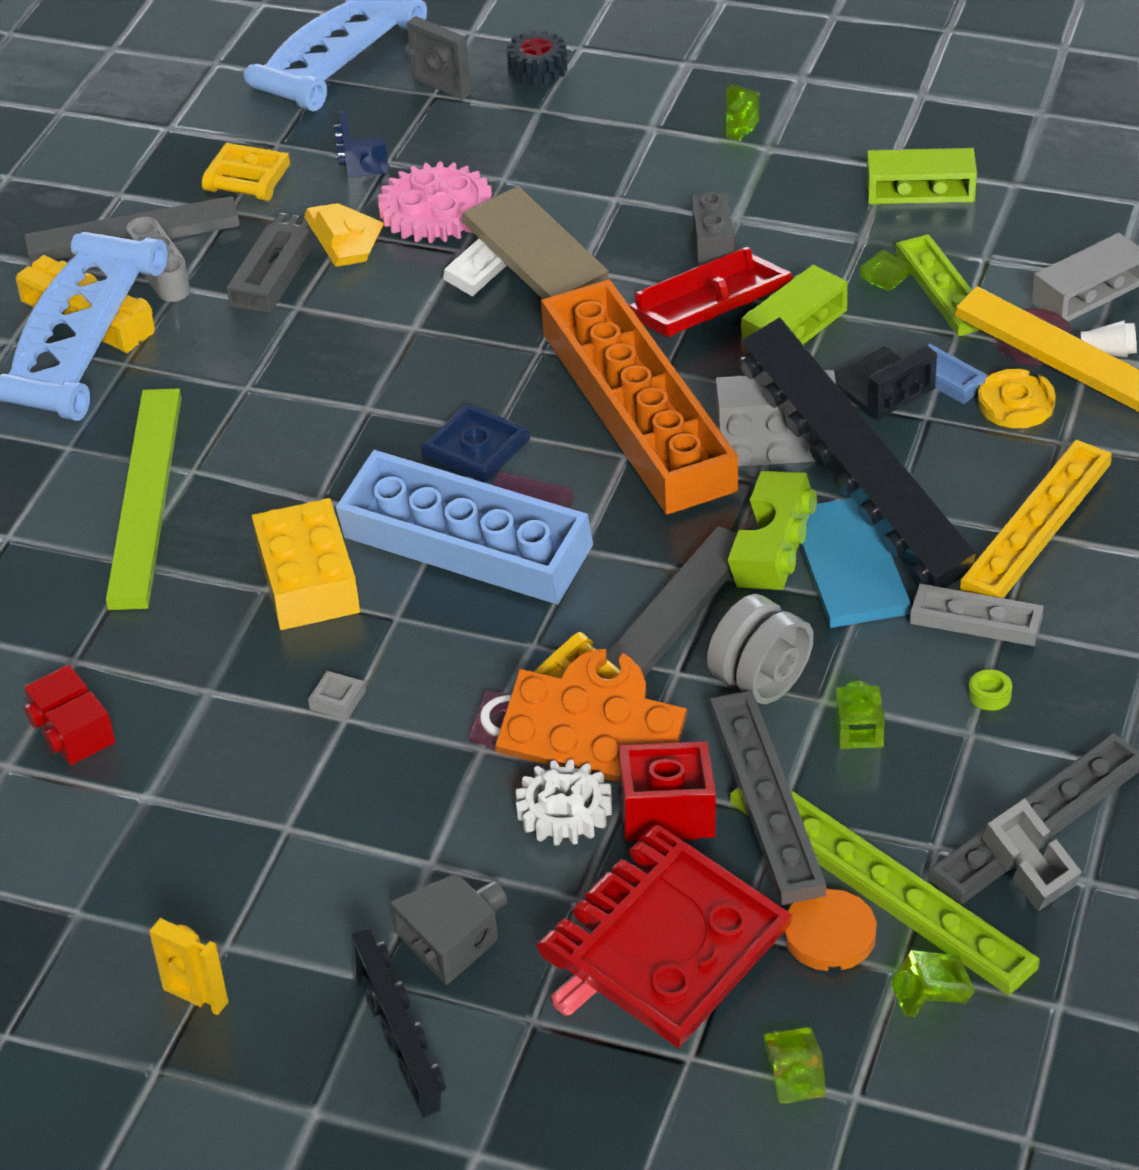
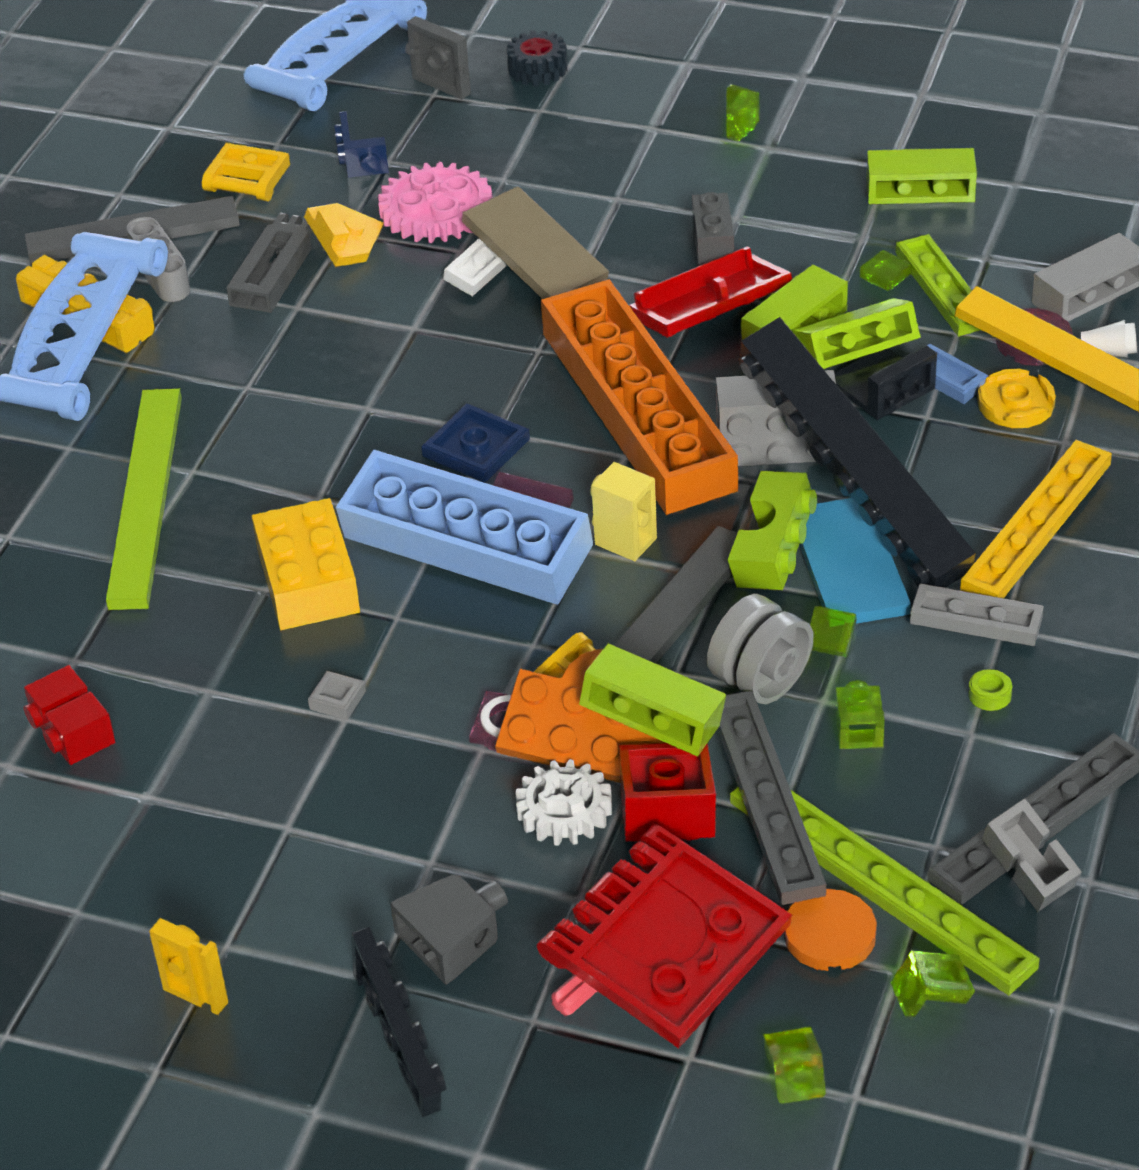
(624, 511): none -> light yellow brick
(652, 699): none -> lime brick
(832, 630): none -> clear neon green tile
(860, 332): none -> lime brick

